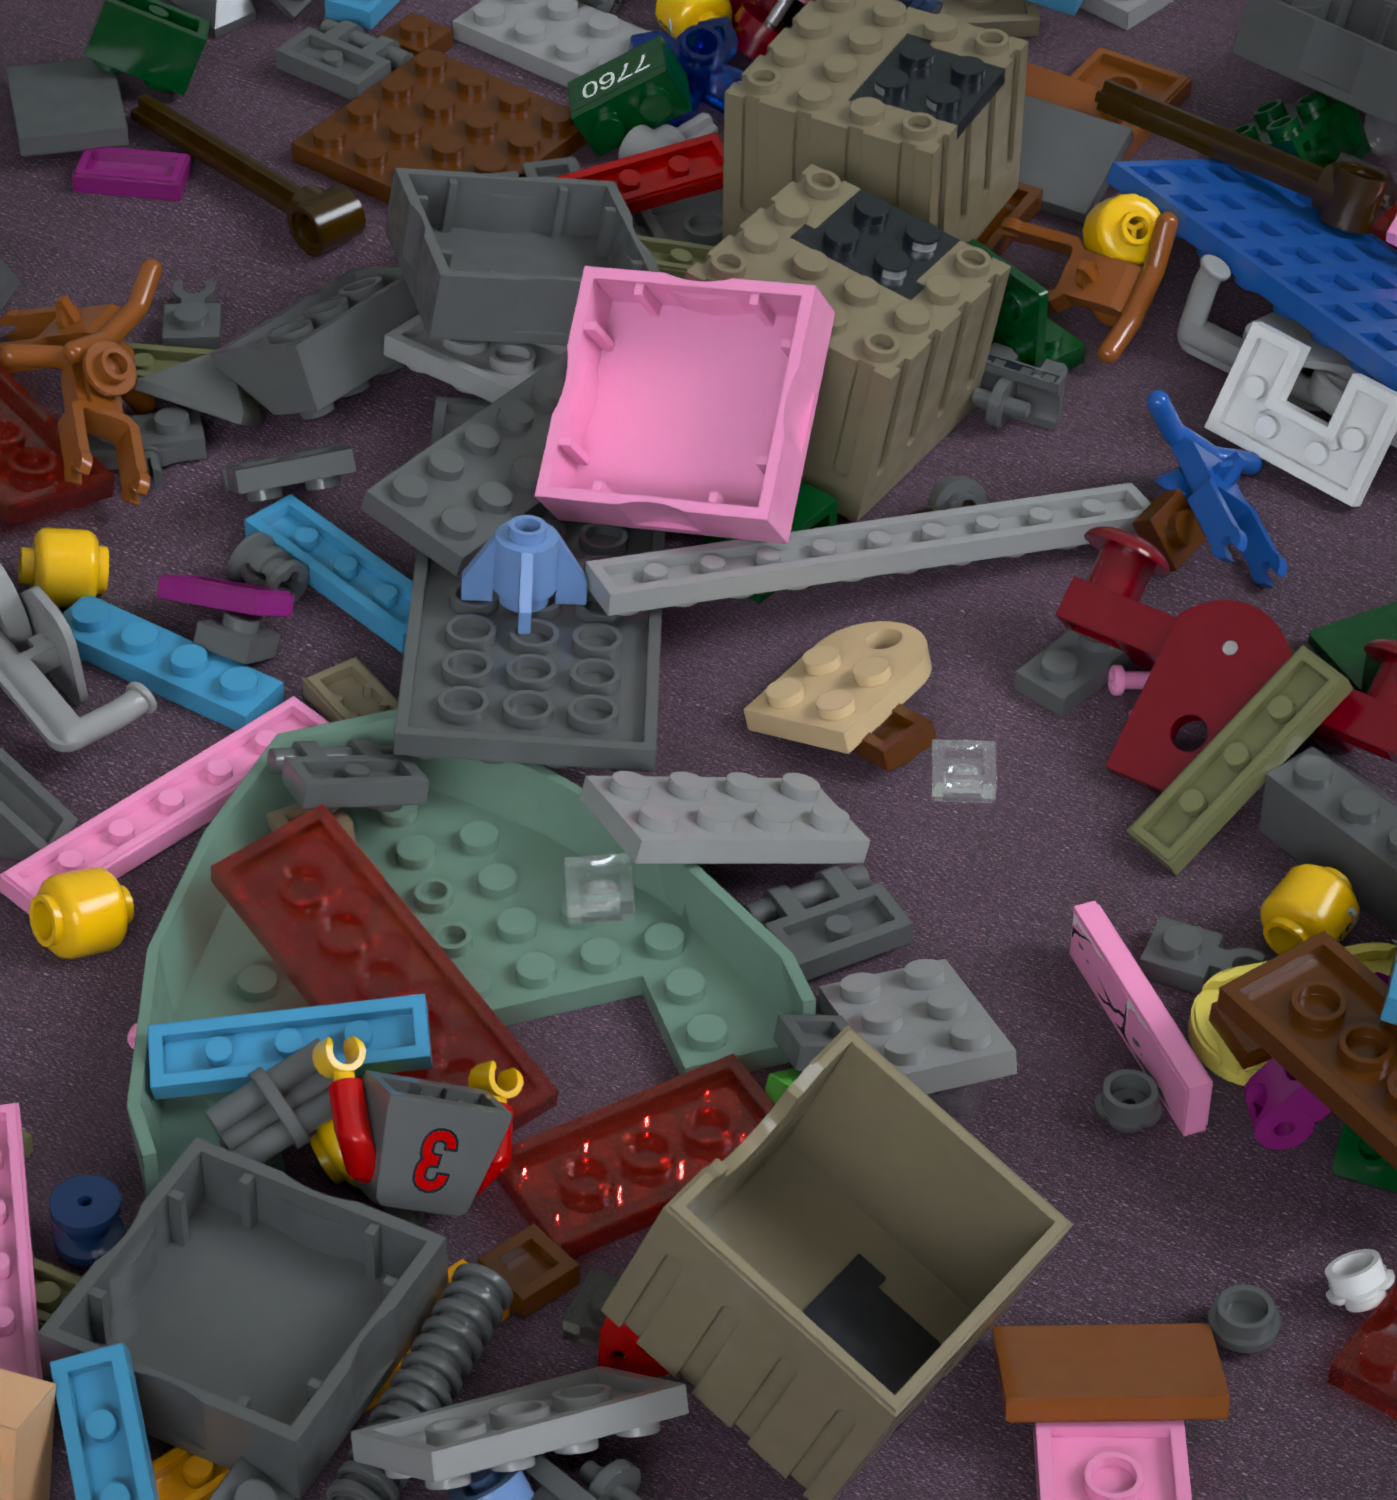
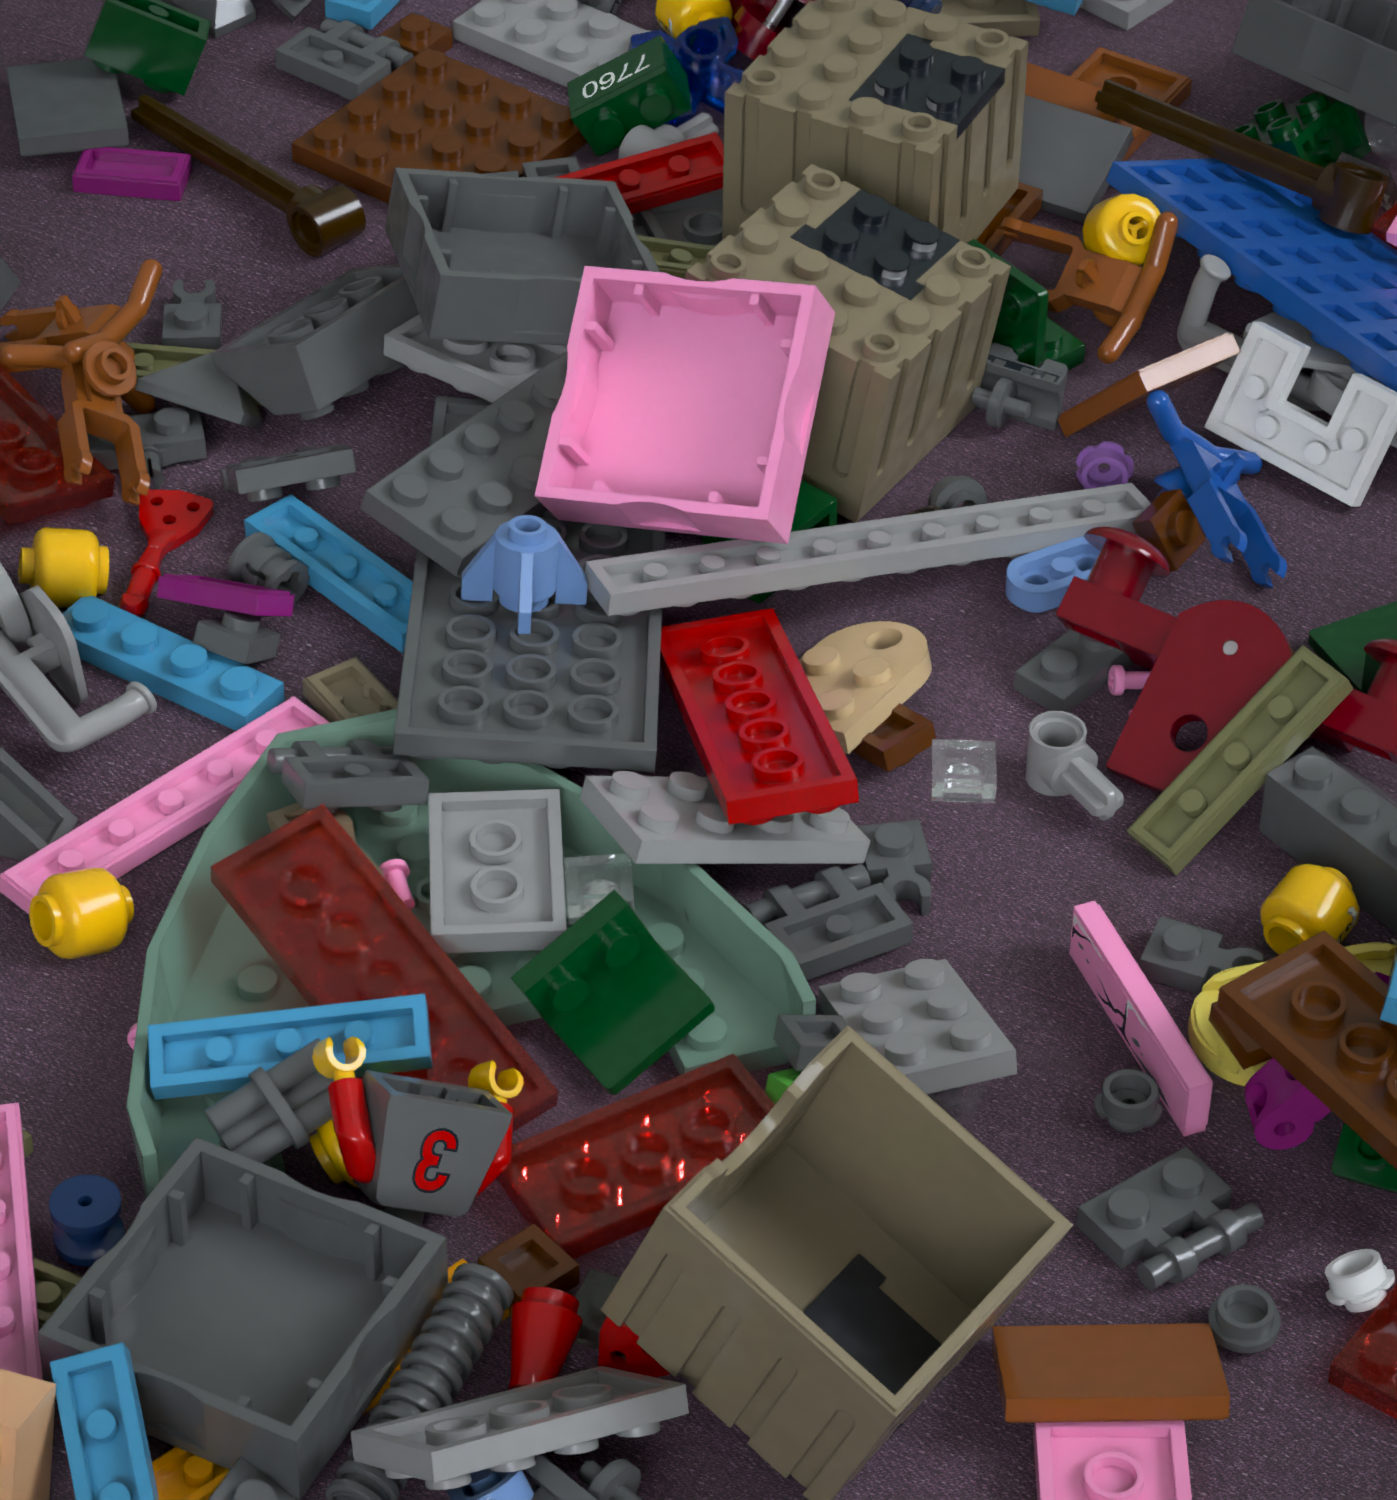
(173, 508): none -> red piece
(395, 873): none -> bright pink piece
(496, 870): none -> light grey plate
(541, 1334): none -> red cone
(613, 993): none -> dark green bracket
(755, 718): none -> red plate
(900, 861): none -> dark grey plate
(1043, 576): none -> medium blue plate
(1064, 764): none -> light grey axle
(1105, 452): none -> medium lavender plate
(1136, 387): none -> dark orange tile
(1160, 1205): none -> dark grey plate

